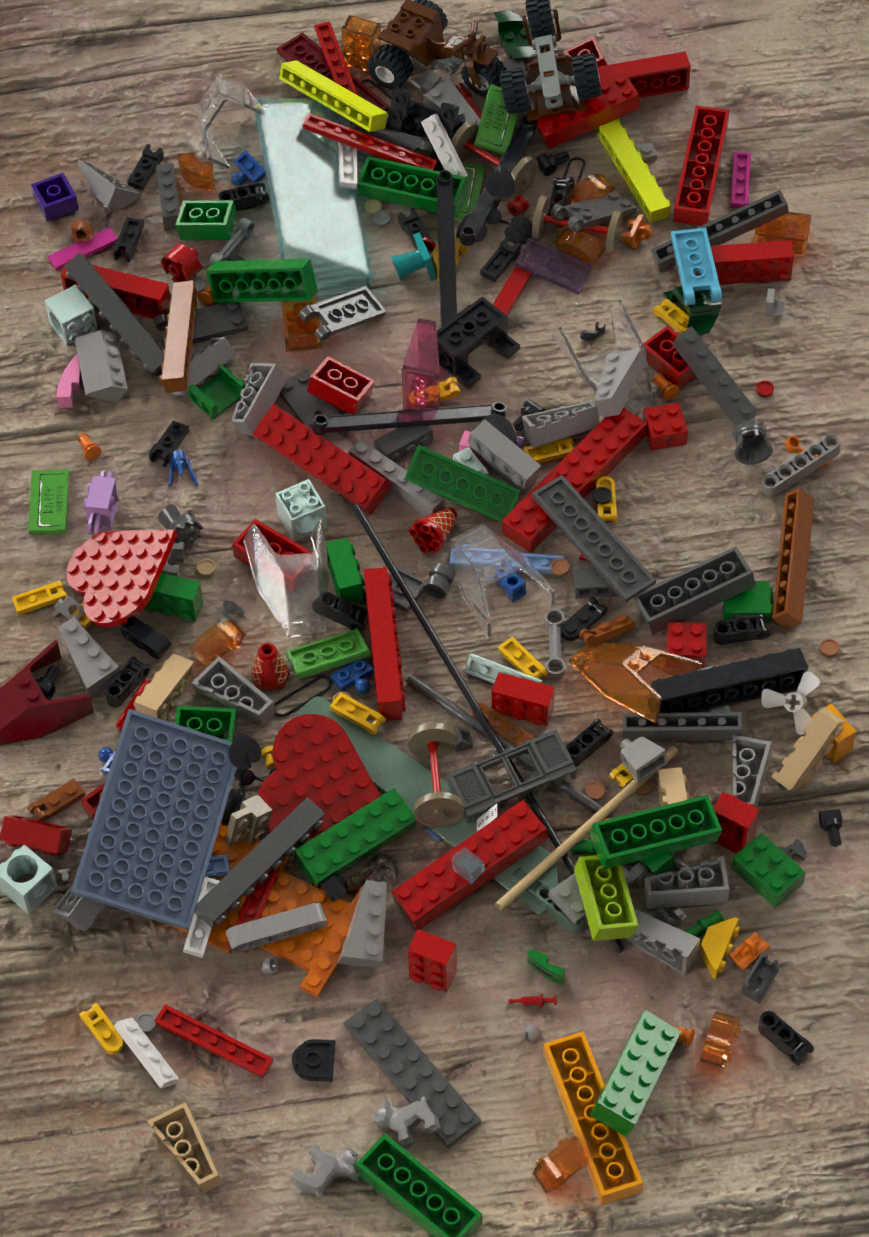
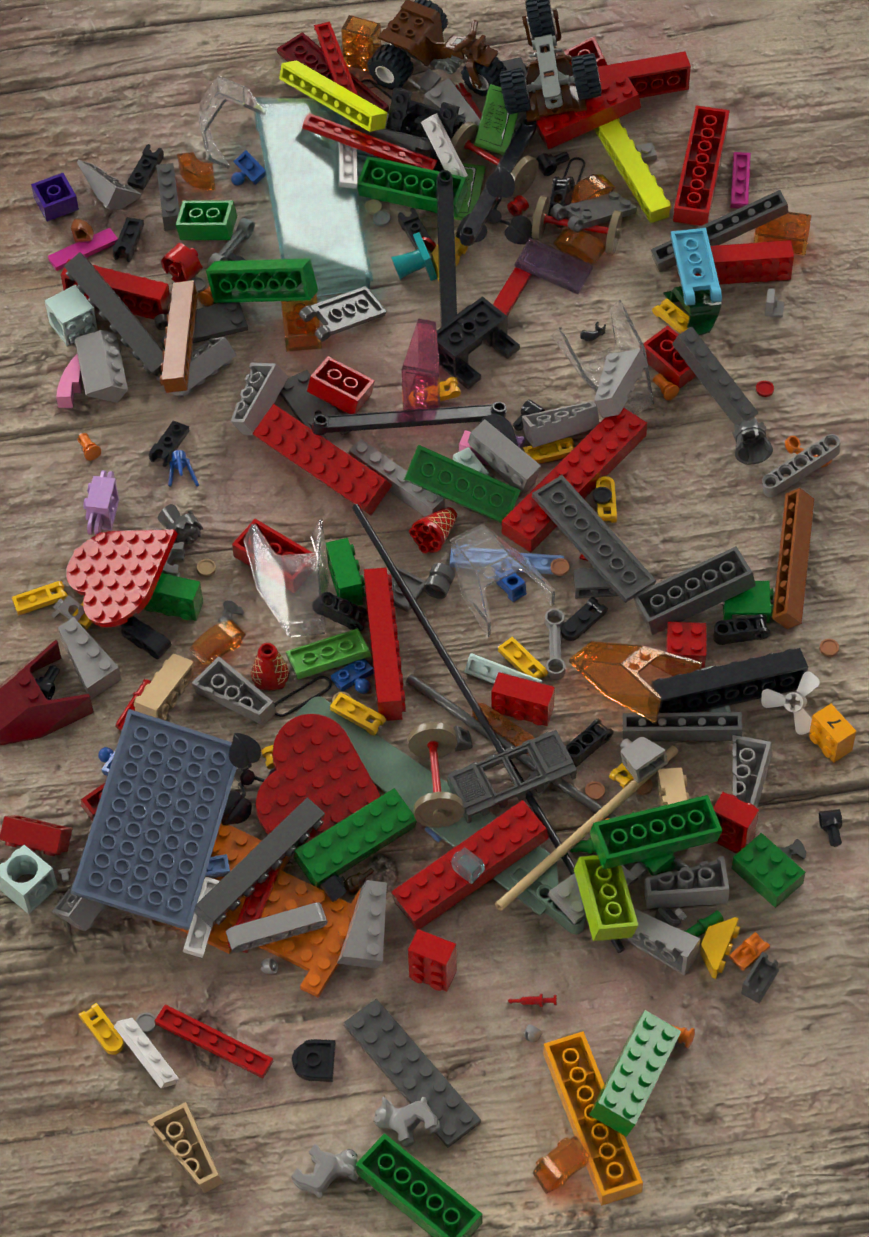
(48, 502): bright green tile -> none
(57, 800): dark orange plate -> none
(133, 673): black piece -> none
(208, 720): green brick -> none
(218, 393): green panel -> none
(246, 195): black piece -> none
(249, 822): dark tan brick -> none
(300, 509): light aqua brick -> none
(403, 441): dark grey brick -> none
(487, 817): white sticker -> none
(500, 260): black plate -> none
(513, 35): dark green piece -> none
(540, 963): green slope -> none
(607, 630): dark orange plate -> none
(638, 232): orange hips -> none
(665, 426): red brick -> none
(720, 1039): clear orange brick -> none
(795, 1047): black piece -> none
(810, 750): tan wedge -> none

